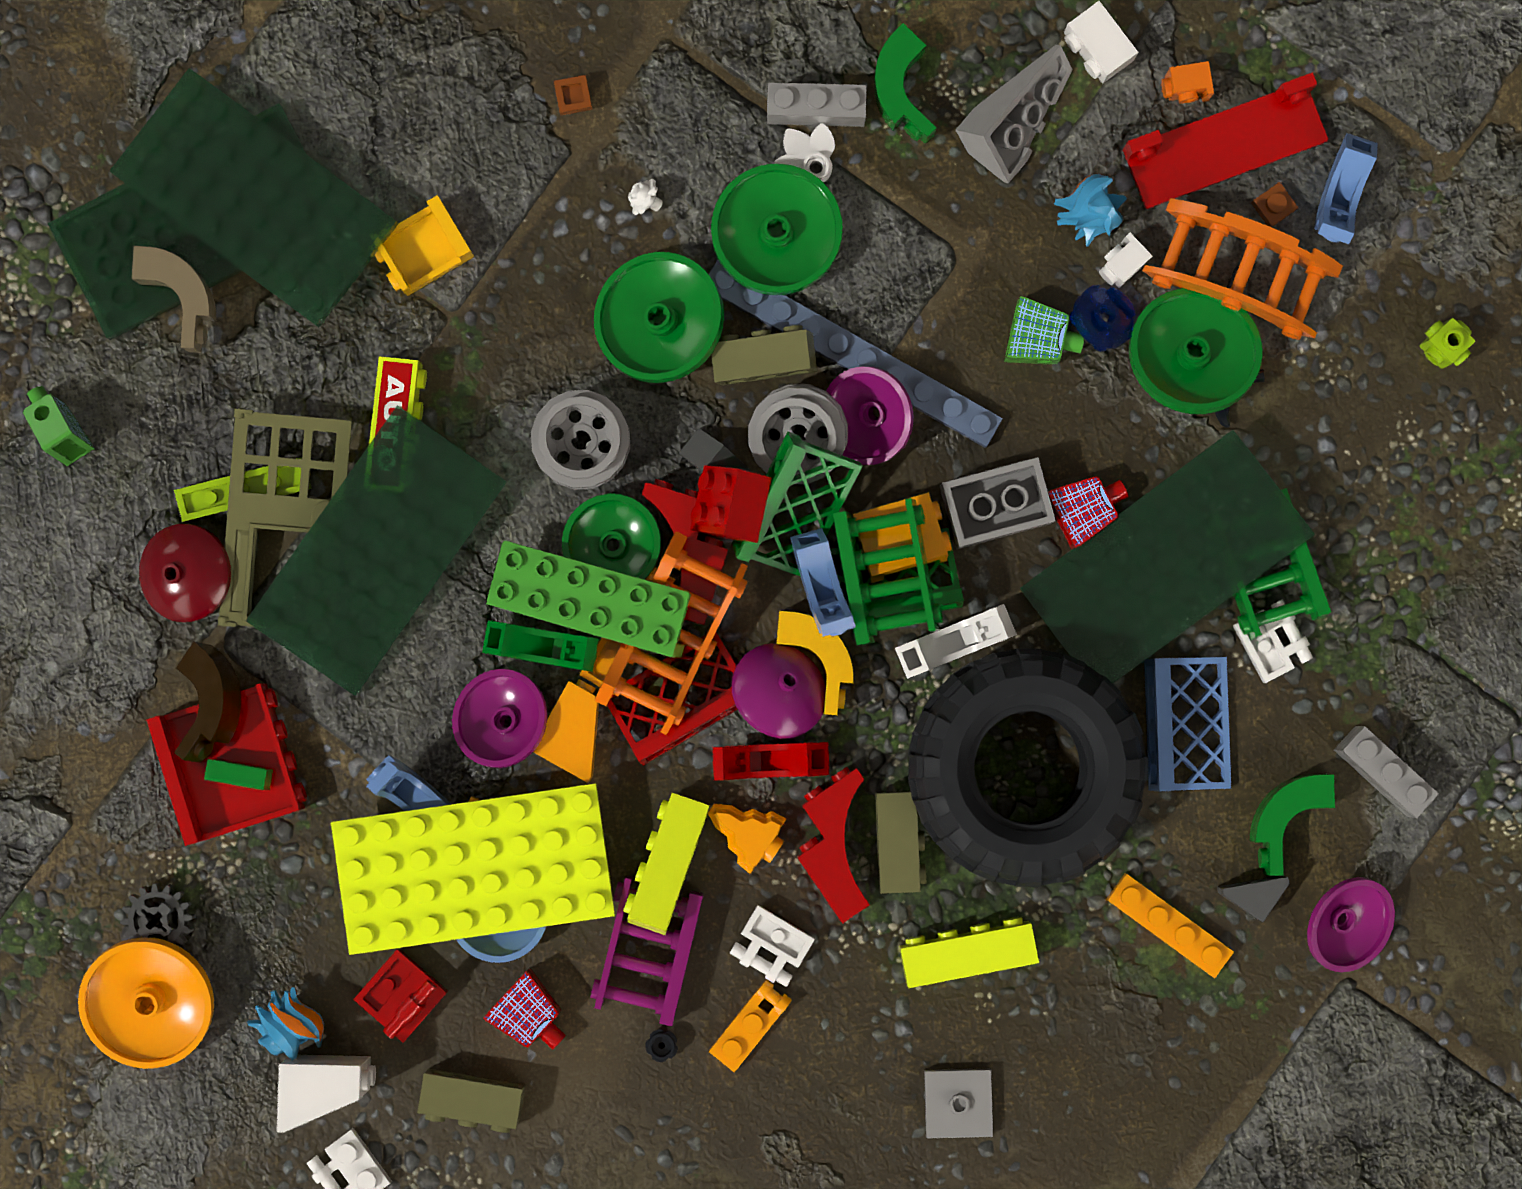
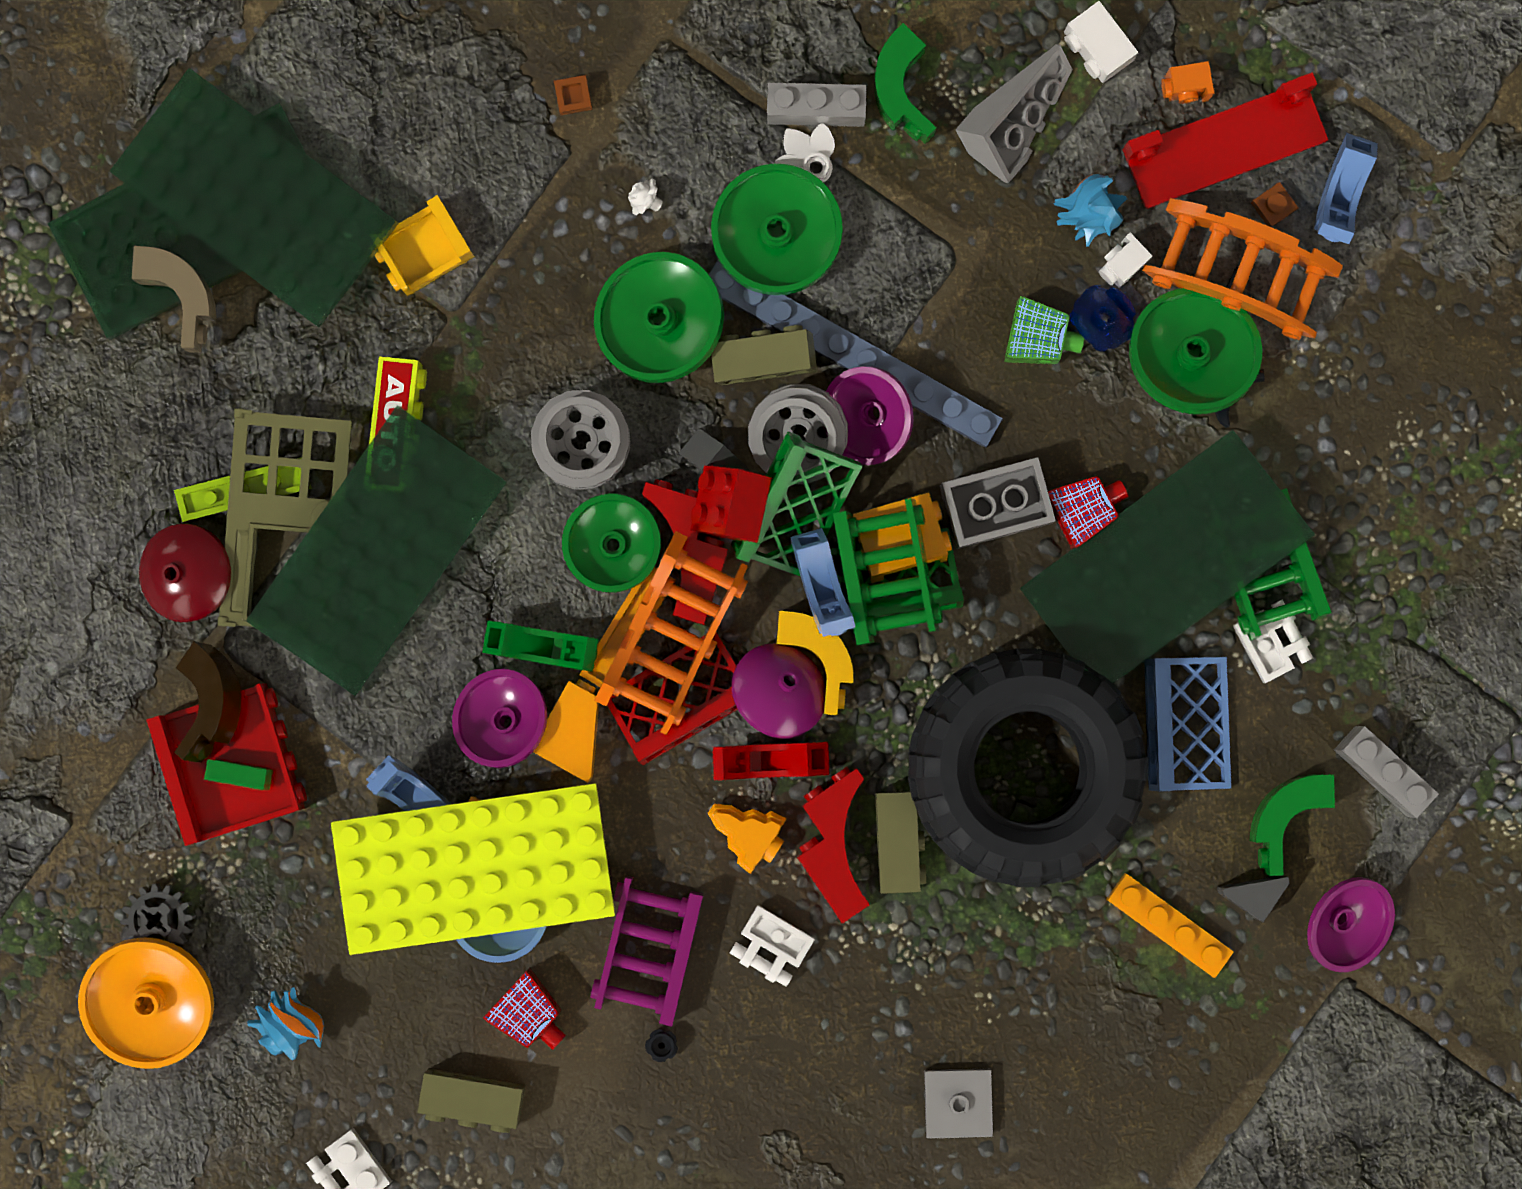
(56, 427): bright green torso -> none
(320, 1085): white slope -> none
(400, 995): red plate -> none
(589, 599): bright green bracket -> none
(667, 864): neon yellow brick -> none
(749, 1026): light orange plate -> none
(955, 641): white arch -> none
(968, 953): neon yellow brick -> none
(1439, 350): lime brick -> none

